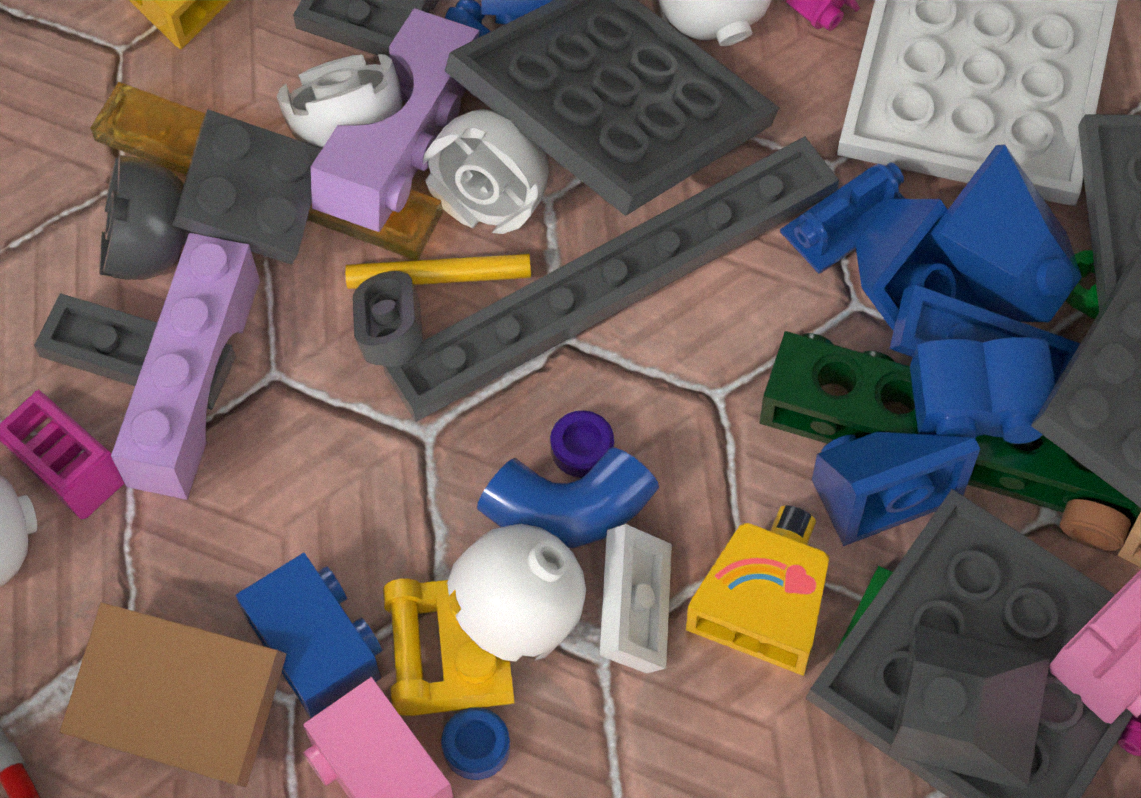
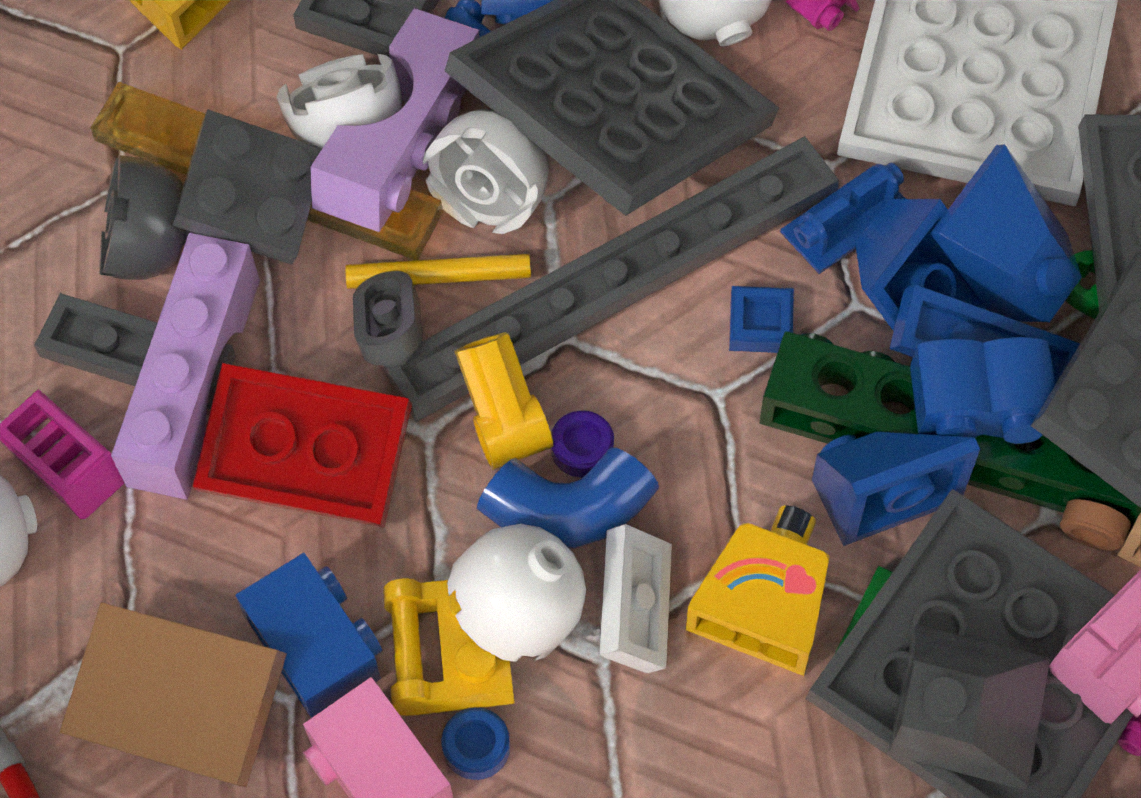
(303, 445): none -> red plate
(507, 416): none -> yellow piece
(759, 318): none -> blue tile

